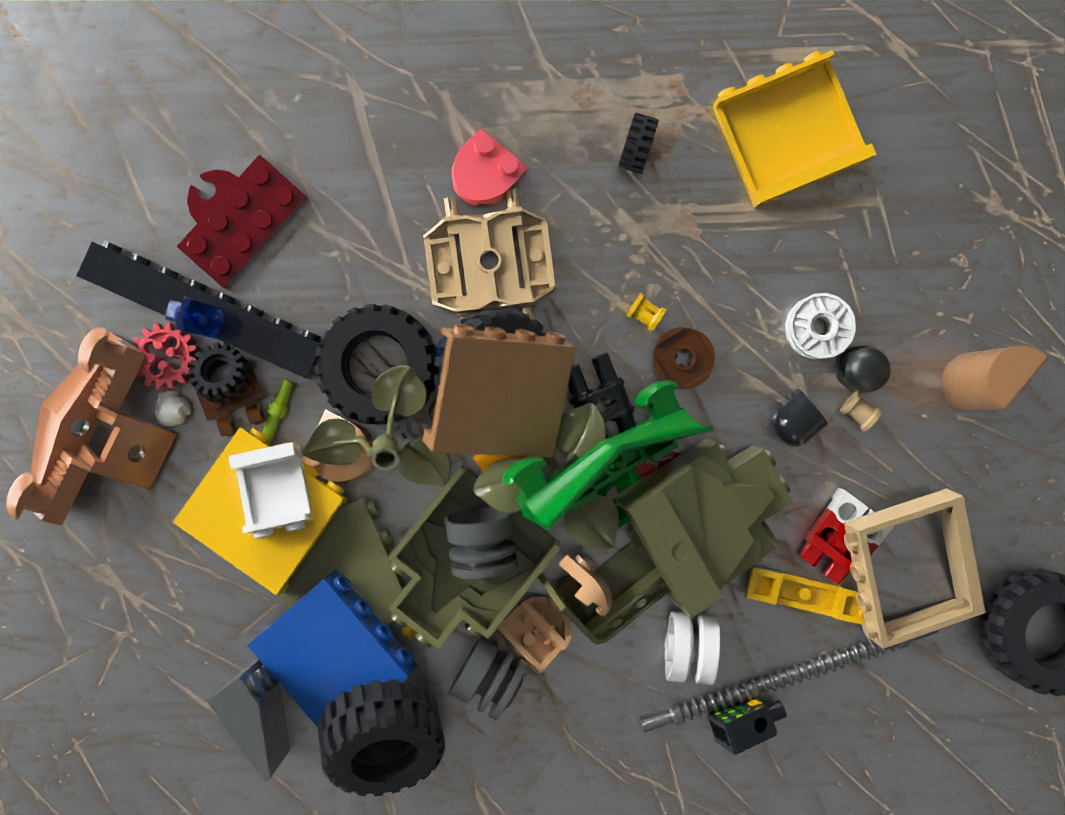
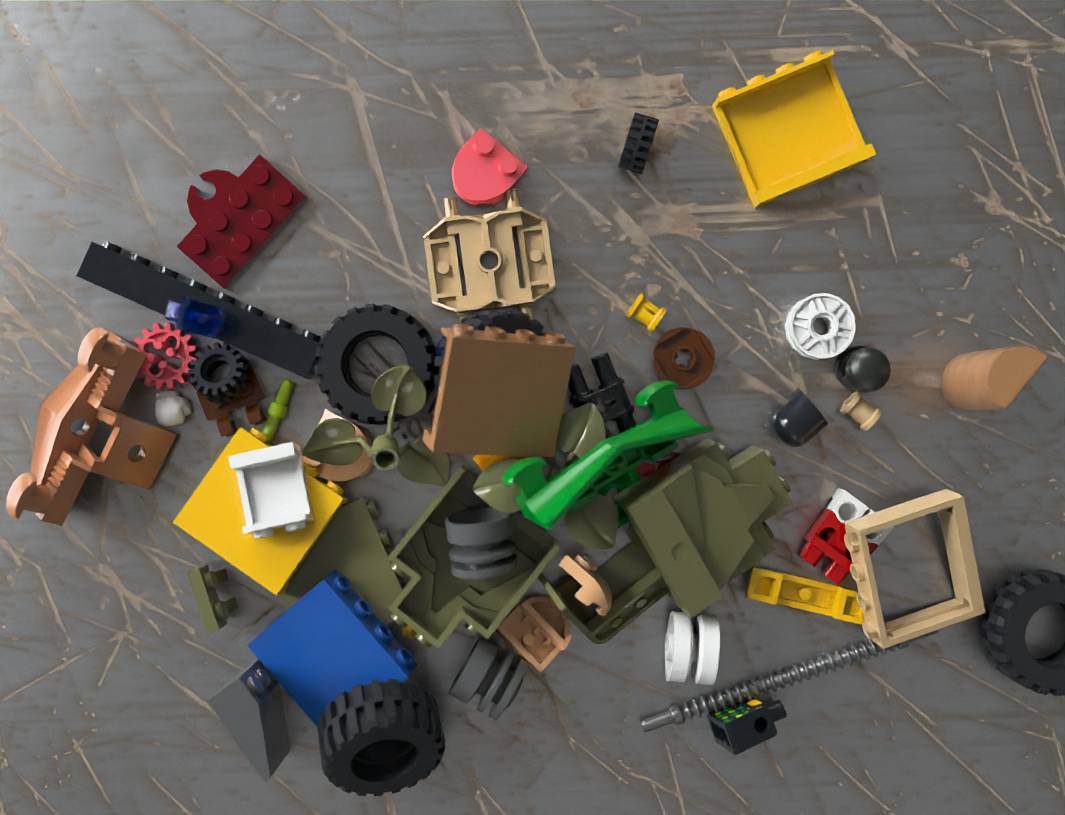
(204, 588): none -> olive plate

